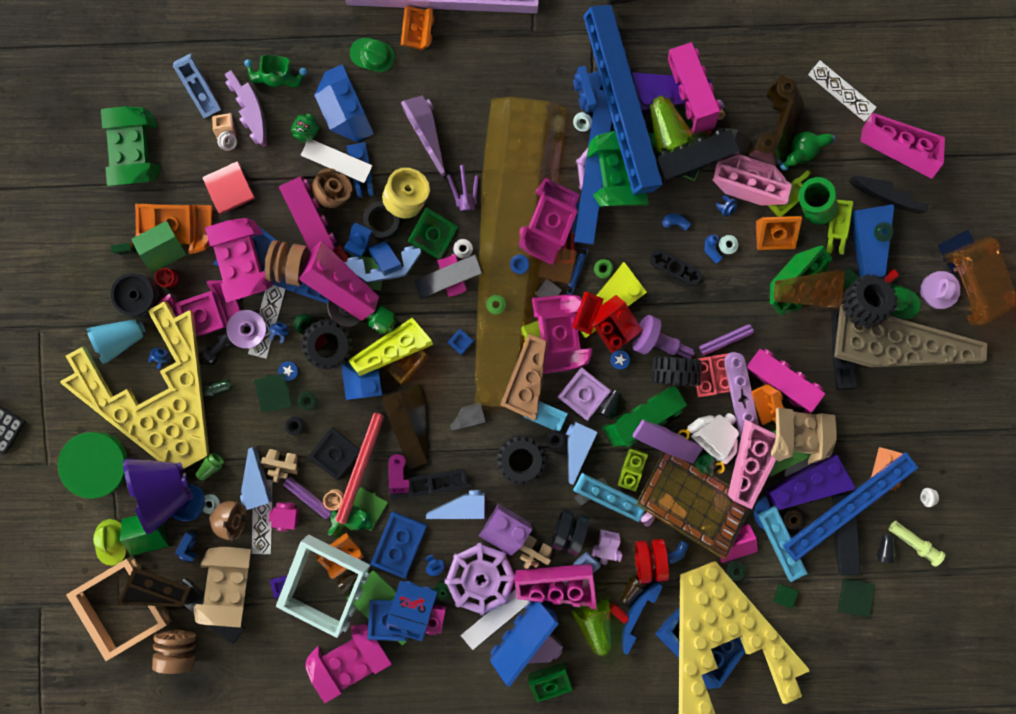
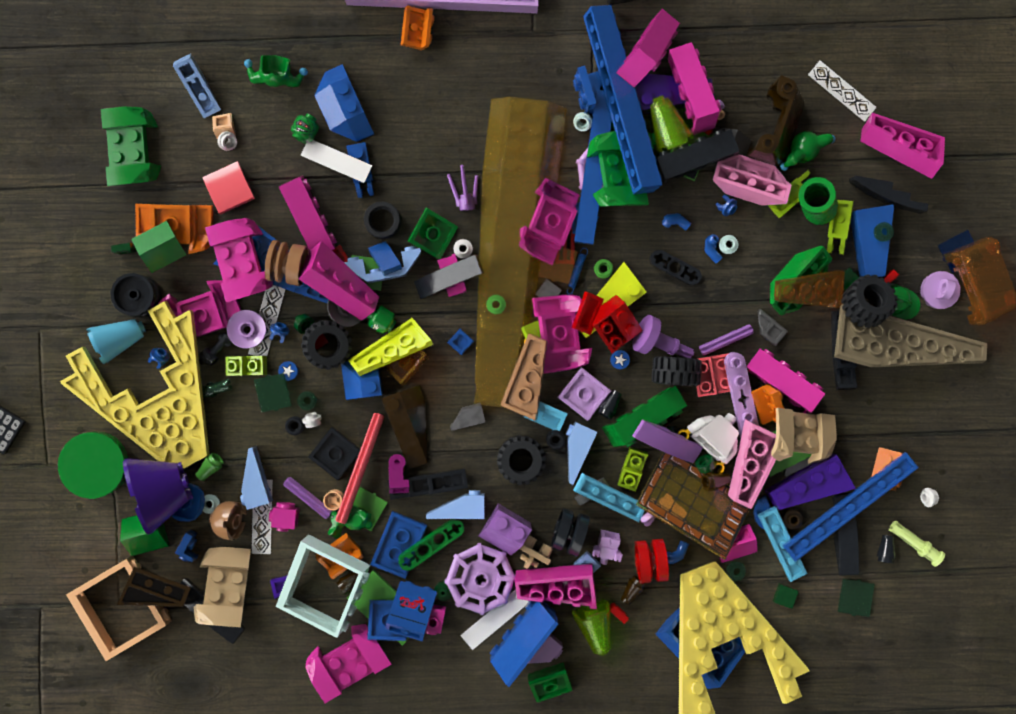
(107, 542): lime piece -> none
(164, 275): red wheel -> none
(174, 651): medium nougat wheel -> none
(246, 365): none -> lime slope
(252, 113): lavender slope -> none
(271, 462): tan hips -> none
(311, 420): none -> white plate
(331, 188): medium nougat cylinder -> none
(358, 240): blue bracket -> none
(372, 55): green piece -> none
(405, 192): light yellow wheel -> none
(421, 117): lavender wedge -> none
(432, 546): none -> green beam
(434, 566): blue plate -> none
(519, 264): blue tile -> none
(649, 48): none -> dark pink wedge
(650, 594): blue slope -> none
(713, 481): none -> dark brown cone
(770, 328): none -> flat silver tile
(777, 232): orange slope -> none

